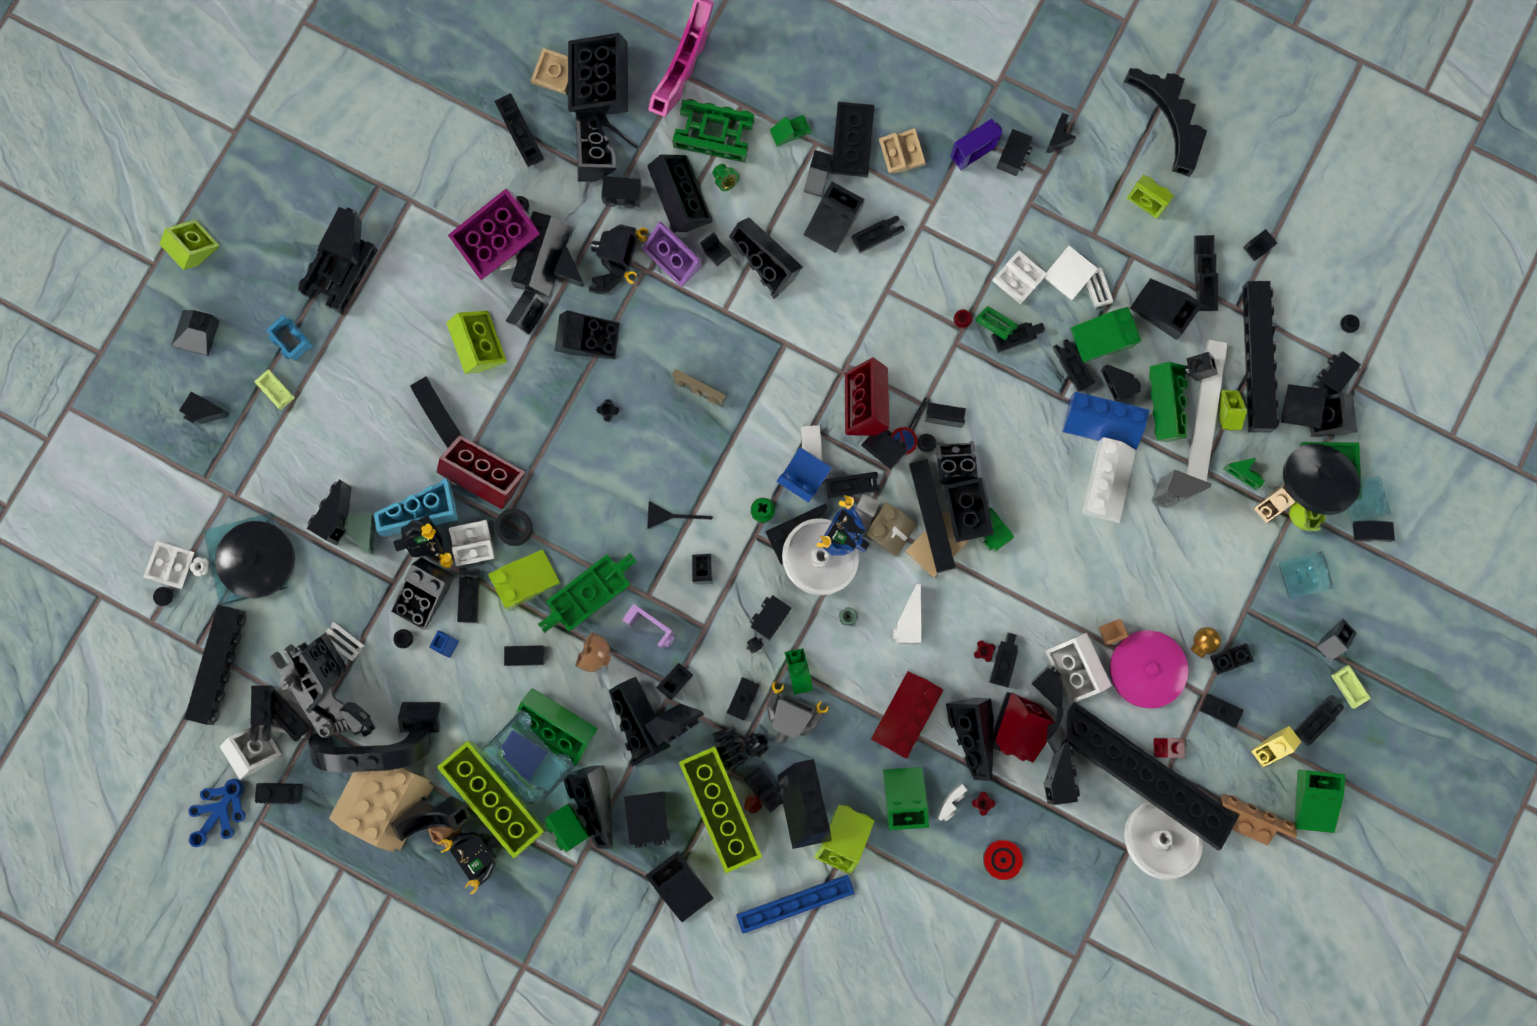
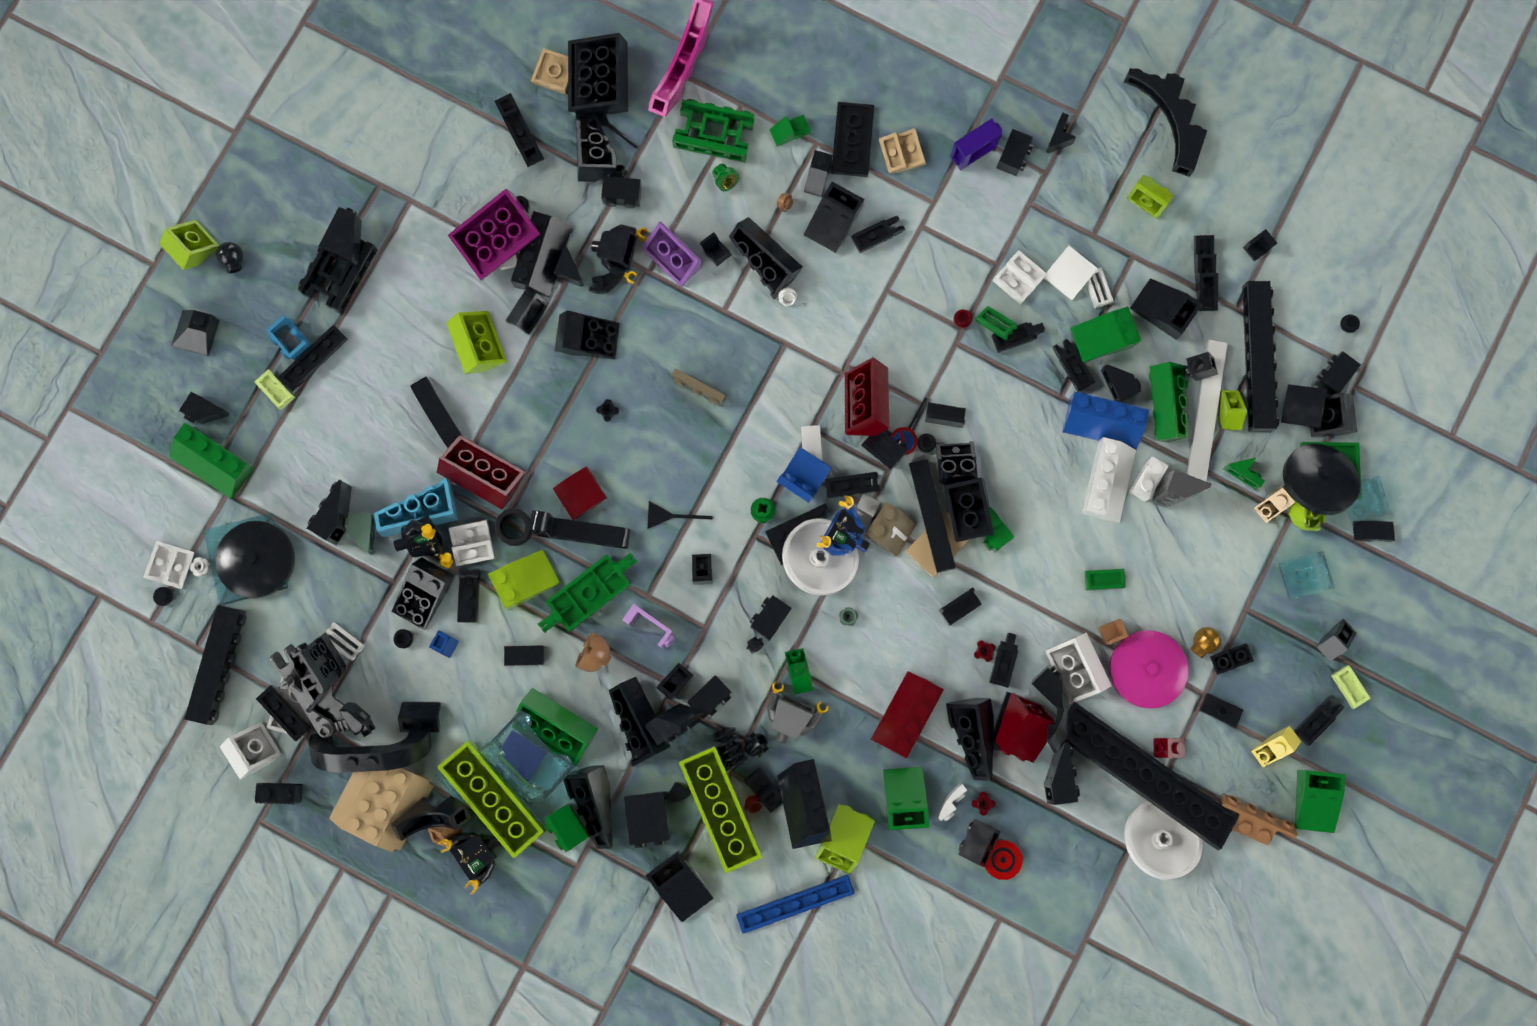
(209, 460): none -> green slope
(219, 810): blue plant -> none
(230, 256): none -> black piece
(261, 711): black hinge -> none
(313, 358): none -> black plate
(545, 525): none -> black beam
(579, 493): none -> dark red slope
(619, 172): none -> black plate
(678, 793): none -> black tile
(679, 192): black slope -> none
(710, 697): none -> black brick
(743, 699): black plate -> none
(784, 202): none -> medium nougat plate
(787, 296): none -> white plate
(909, 623): white slope -> none
(960, 607): none -> black panel
(978, 842): none -> black brick
(1105, 579): none -> green tile
(1148, 479): none -> white brick

